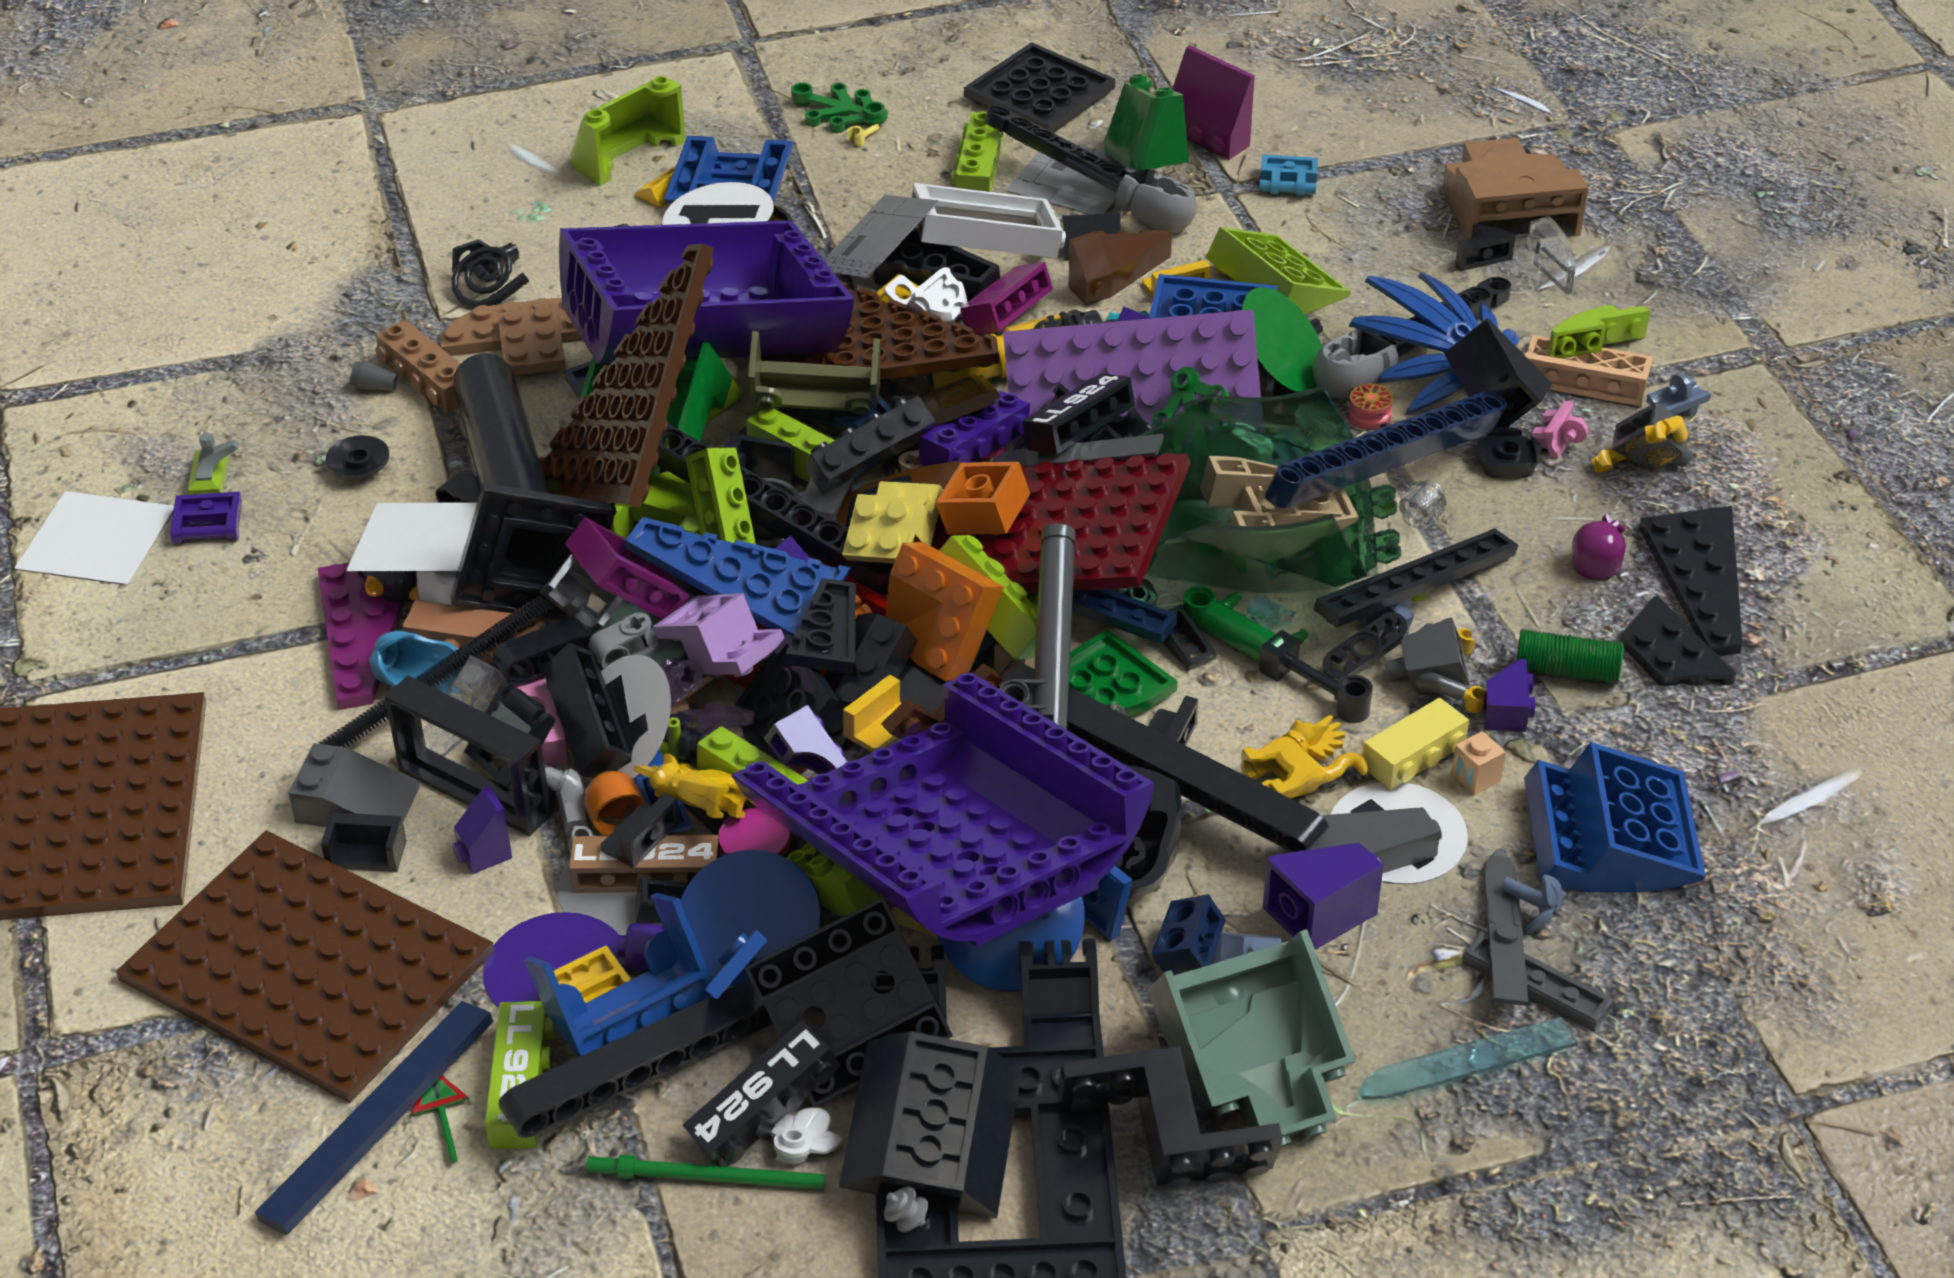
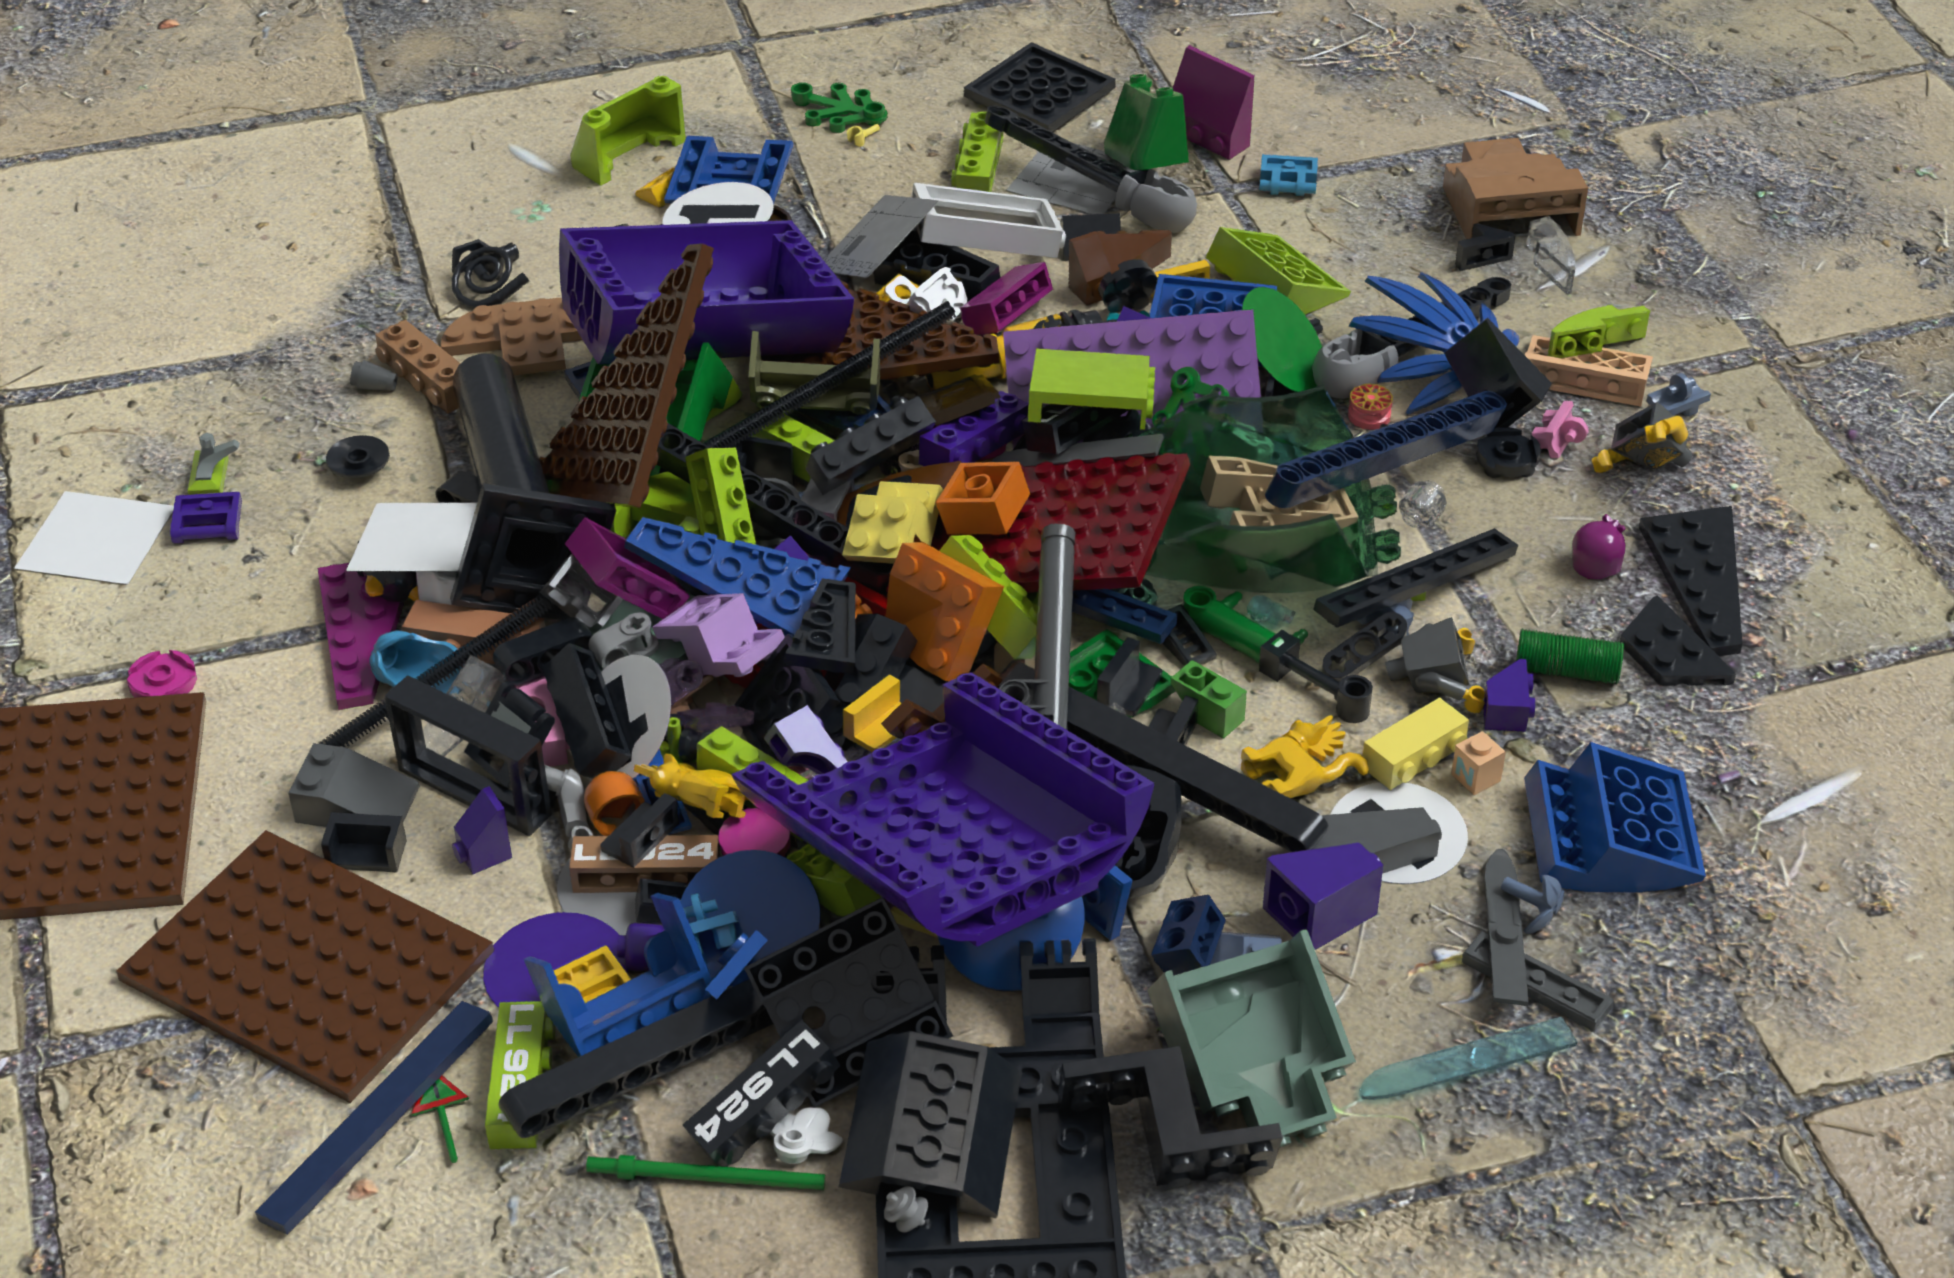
(161, 674): none -> dark pink tile
(721, 925): none -> dark azure hips
(831, 377): none -> black axle
(1091, 381): none -> lime panel
(1127, 679): none -> black panel
(1128, 286): none -> black plate
(1220, 701): none -> bright green slope

